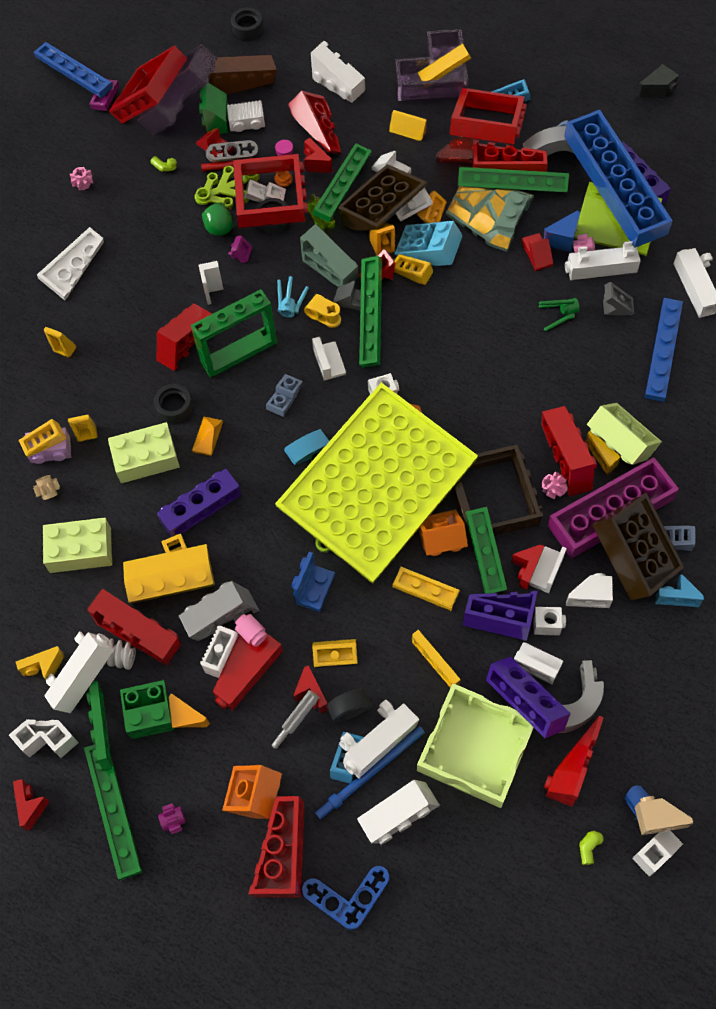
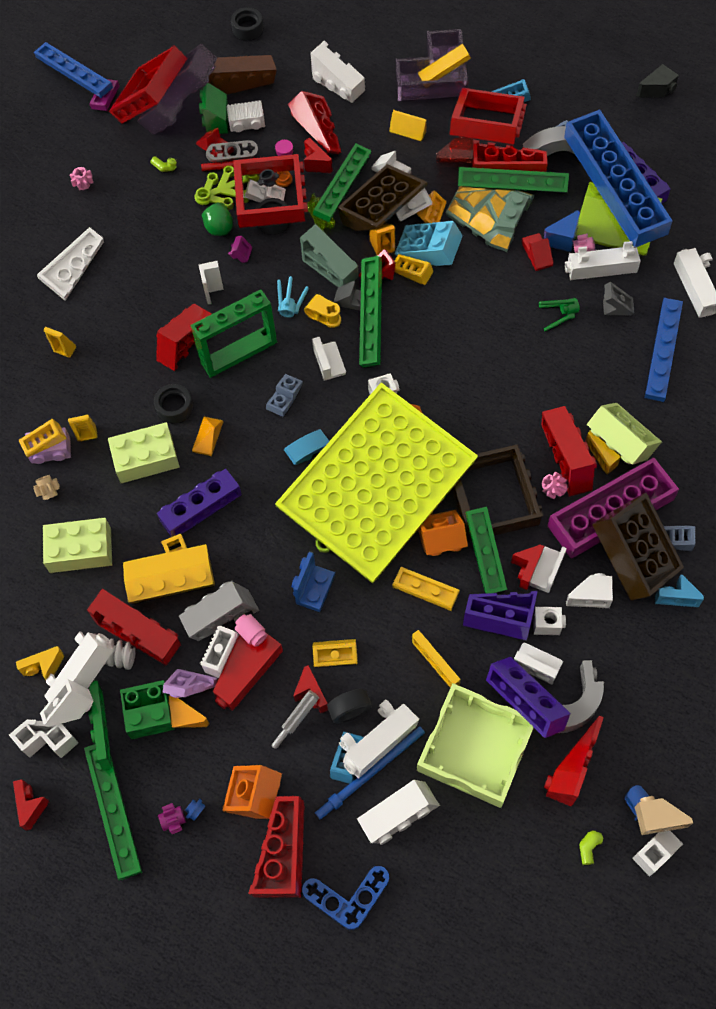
(67, 704): none -> white slope
(186, 683): none -> lavender wing
(194, 809): none -> blue plate
(268, 178): none -> black plate

